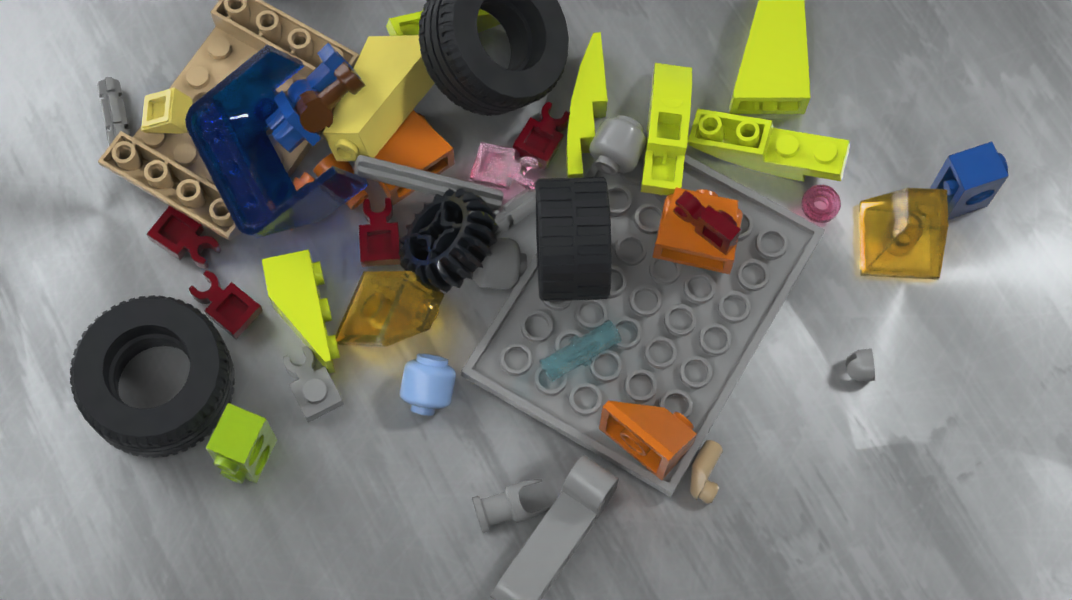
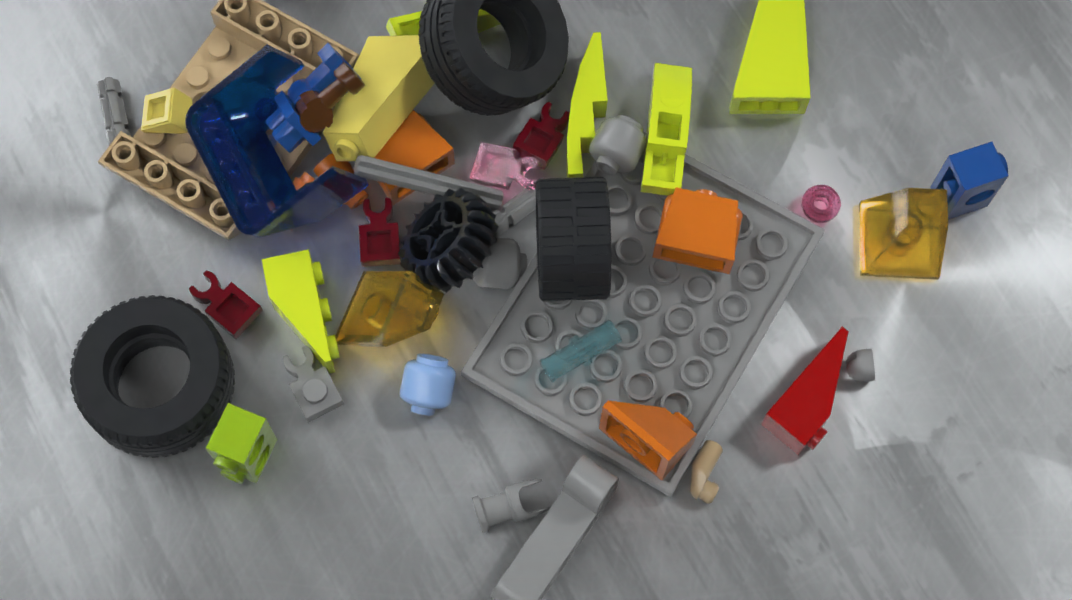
(181, 235): dark red plate -> none
(712, 225): dark red plate -> none
(766, 149): neon yellow slope -> none
(807, 404): none -> red slope

